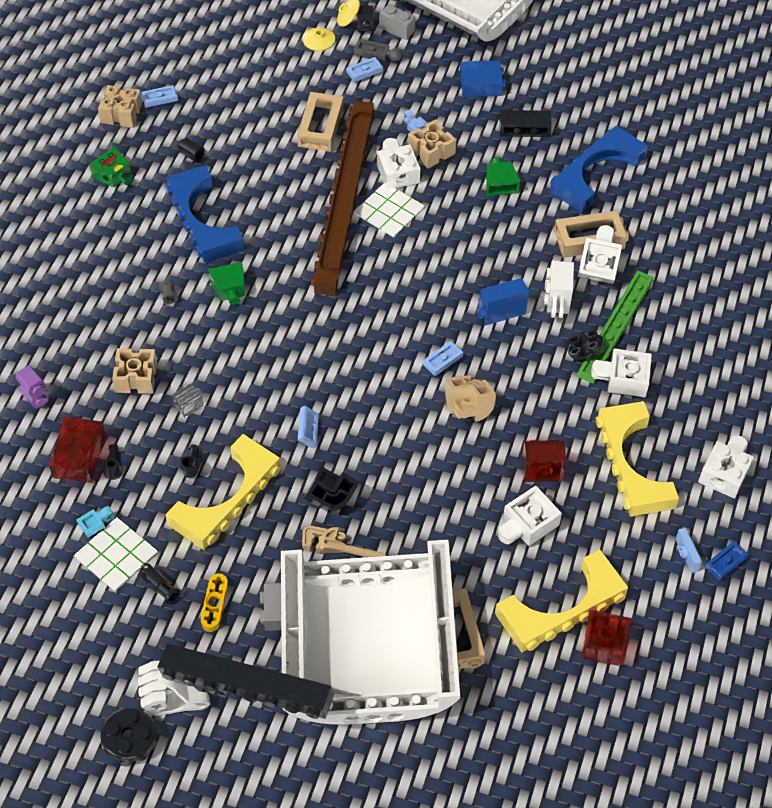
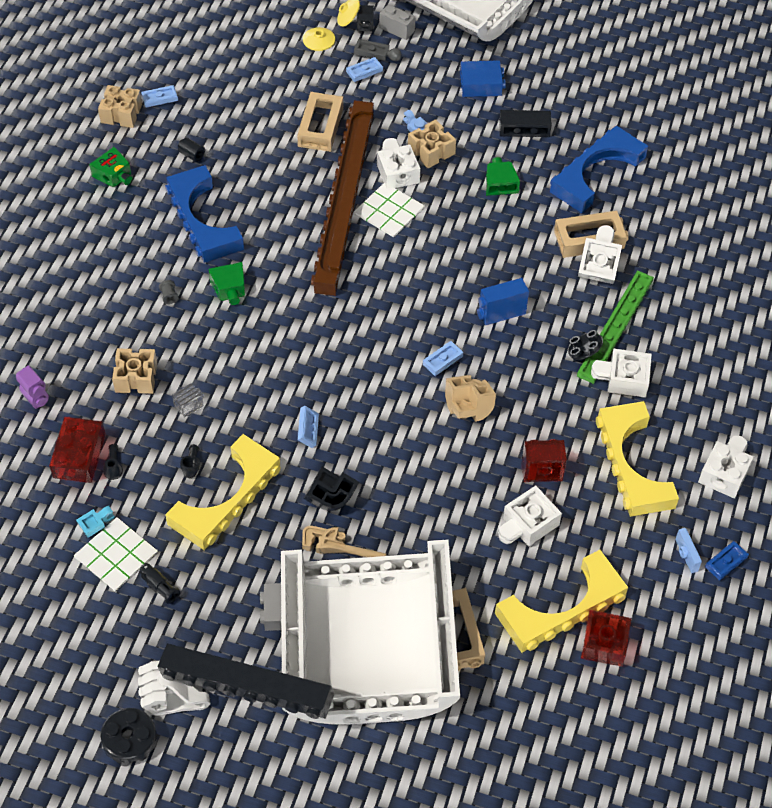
(218, 610): yellow beam -> none
(559, 288): white brick -> none

